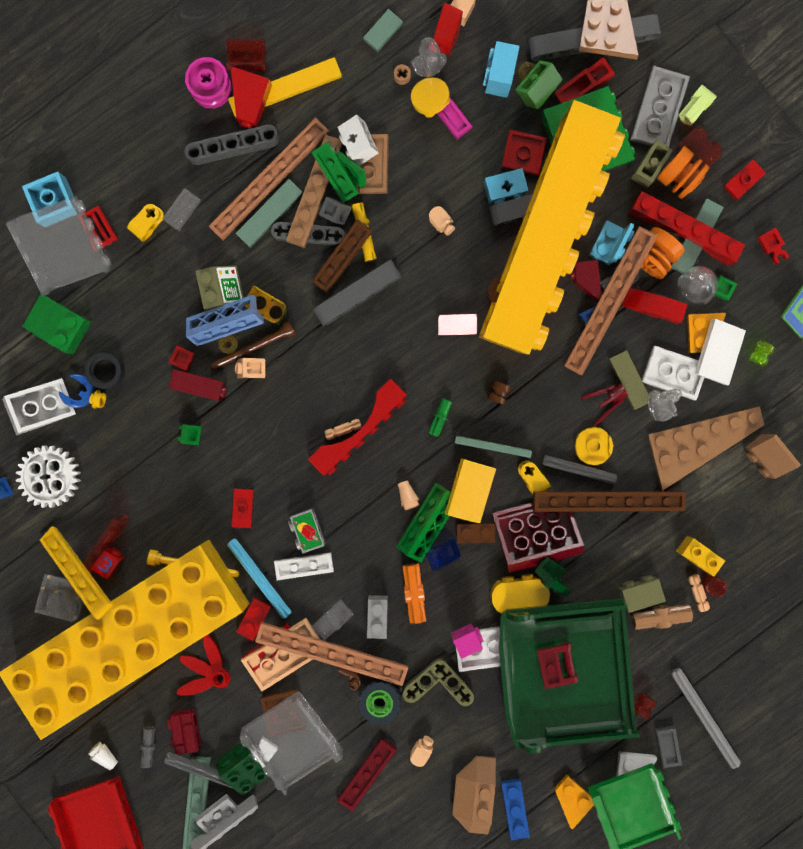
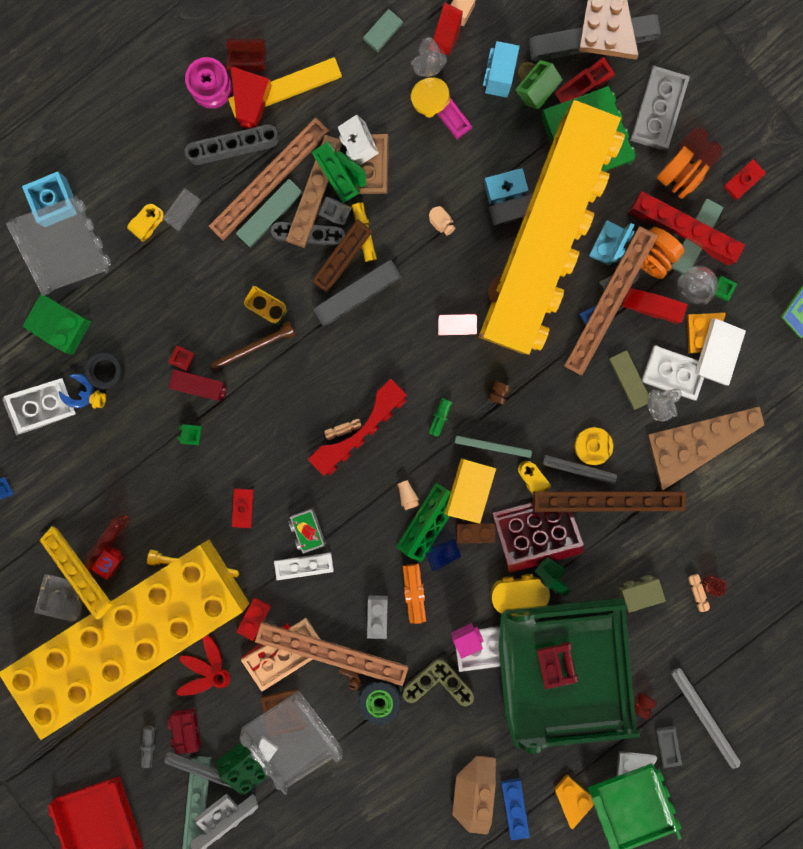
(31, 478): white gear -> none
(103, 756): white cone -> none
(108, 241): red tile -> none
(219, 286): slope -> none
(223, 325): medium blue fence -> none
(223, 348): clear yellow plate -> none
(250, 368): light nougat bracket -> none
(259, 578): medium azure axle -> none
(332, 620): clear slope -> none
(366, 774): dark red tile -> none
(400, 80): medium nougat bush -> none
(421, 751): light nougat arm -> none
(524, 152): red tile -> none
(587, 278): dark red slope -> none
(615, 395): dark red plant -> none
(651, 164): olive brick -> none
(662, 616): medium nougat piece -> none
(699, 101): yellowish green piece -> none
(700, 555): yellow brick -> none
(761, 353): clear neon green wheel -> none
(771, 456): medium nougat slope -> none
(772, 243): red plate -> none

